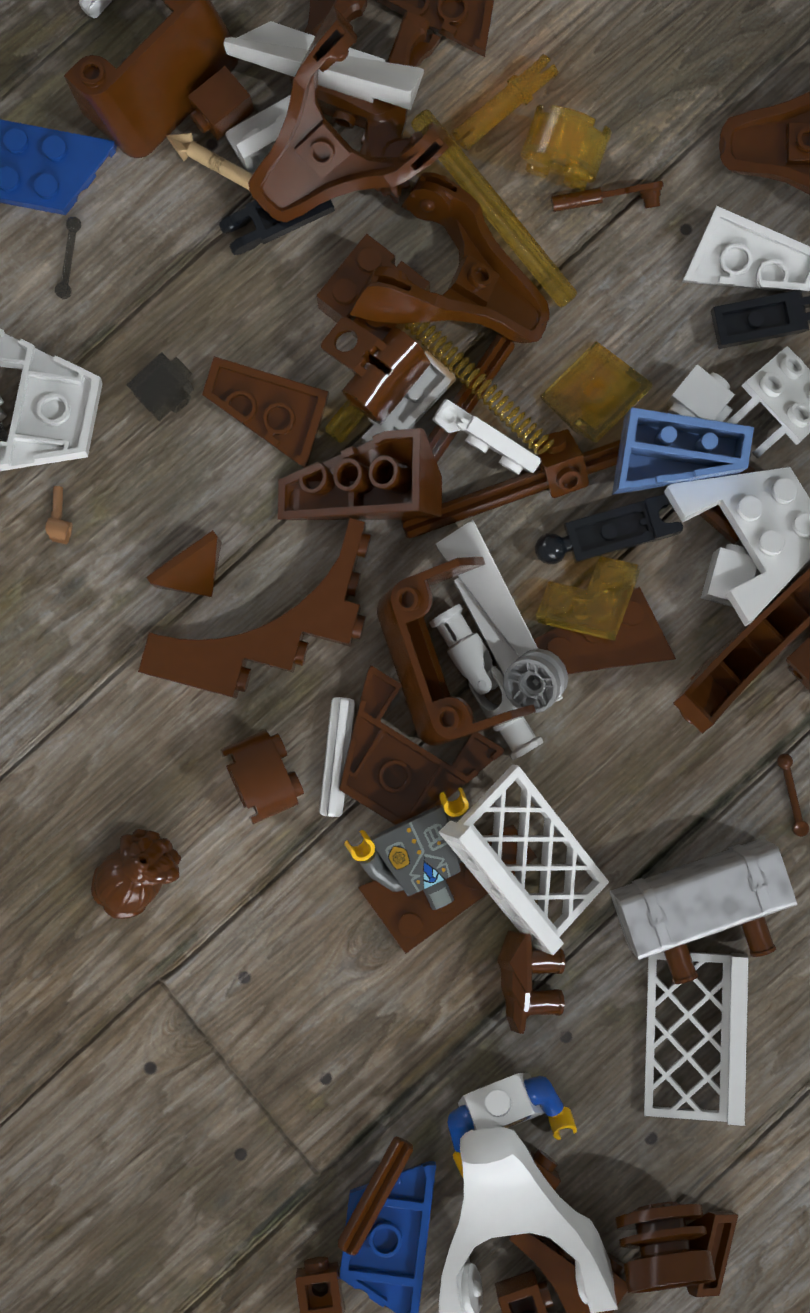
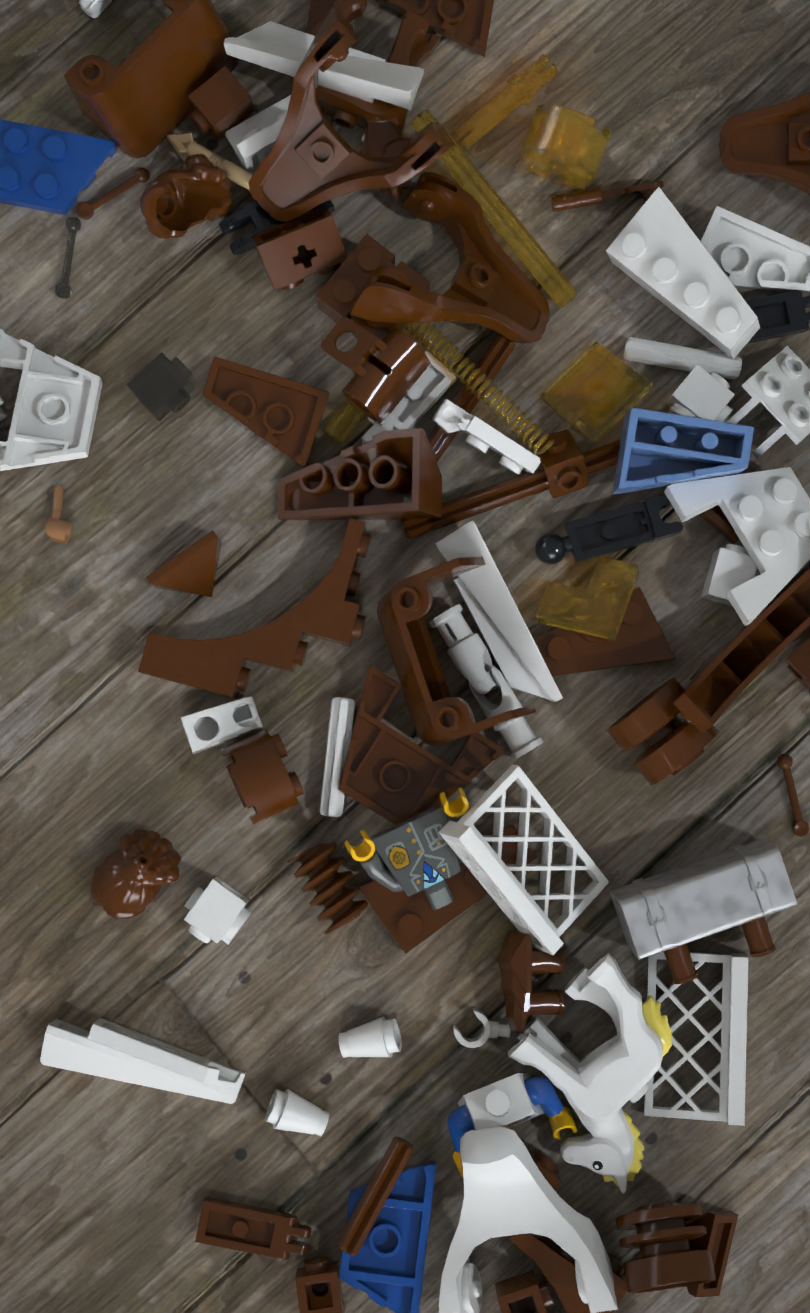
(86, 210): none -> reddish brown hinge
(137, 1059): none -> white wedge
(185, 197): none -> reddish brown hair
(216, 912): none -> white brick
(221, 724): none -> white leg
(250, 1229): none -> reddish brown hinge
(279, 250): none -> reddish brown brick
(295, 1114): none -> white cone
(329, 885): none -> reddish brown piece
(371, 1039): none -> white cone
(490, 1030): none -> white piece
(521, 673): light grey wheel -> none
(606, 1075): none -> white animal
(669, 744): none -> reddish brown wheel
(680, 272): none -> white wedge
(681, 357): none -> white axle

